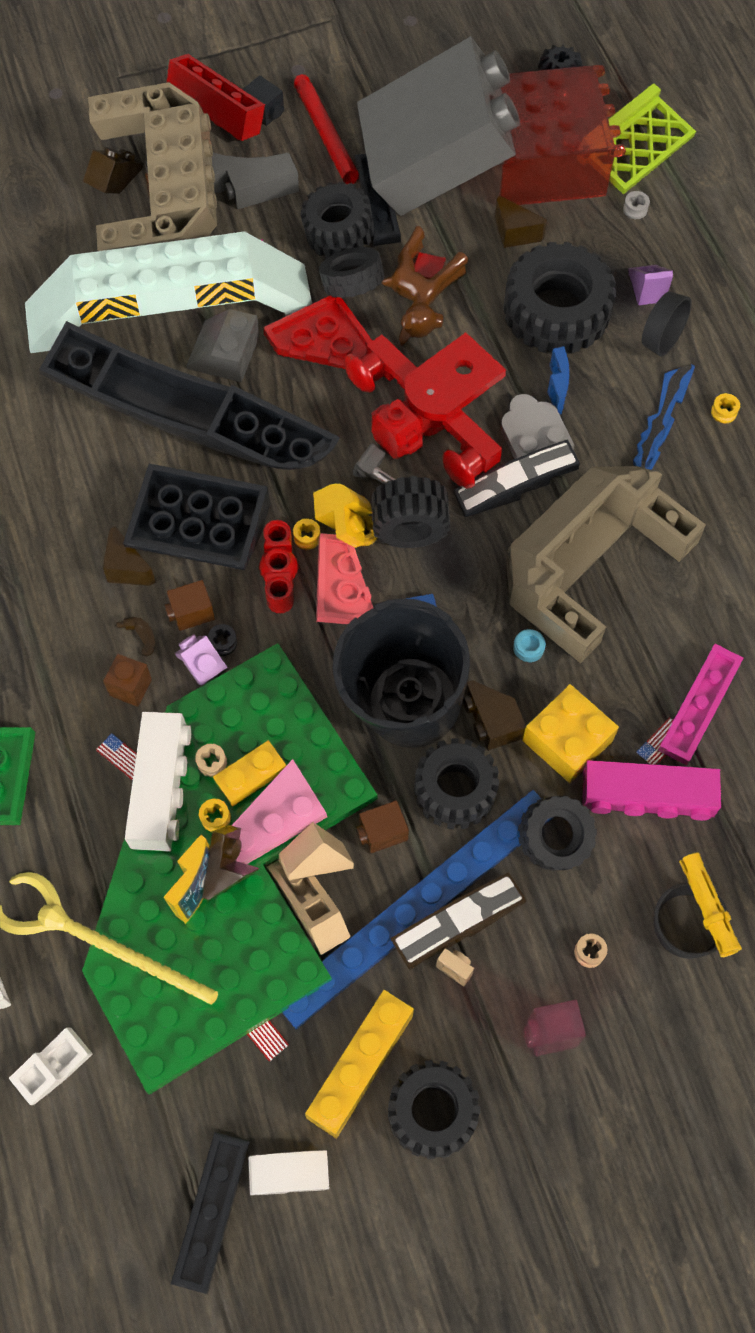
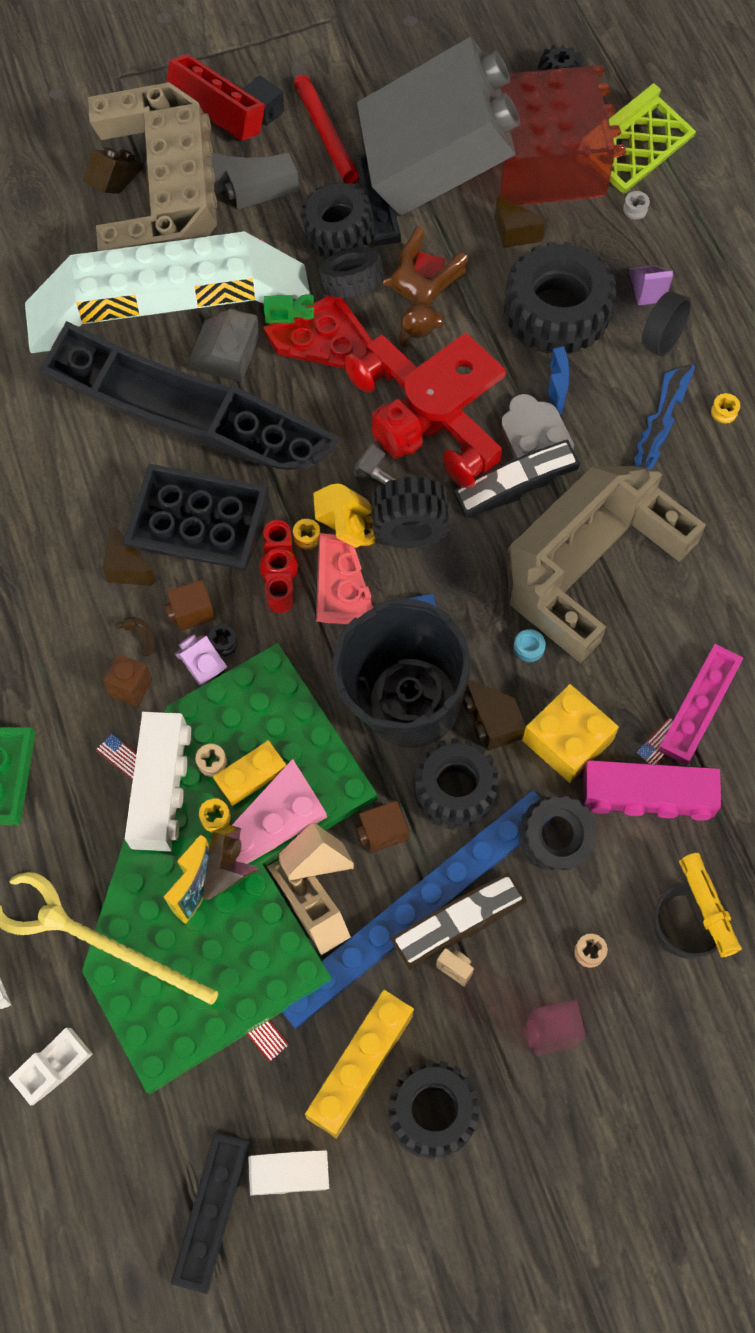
(284, 310): none -> green plate

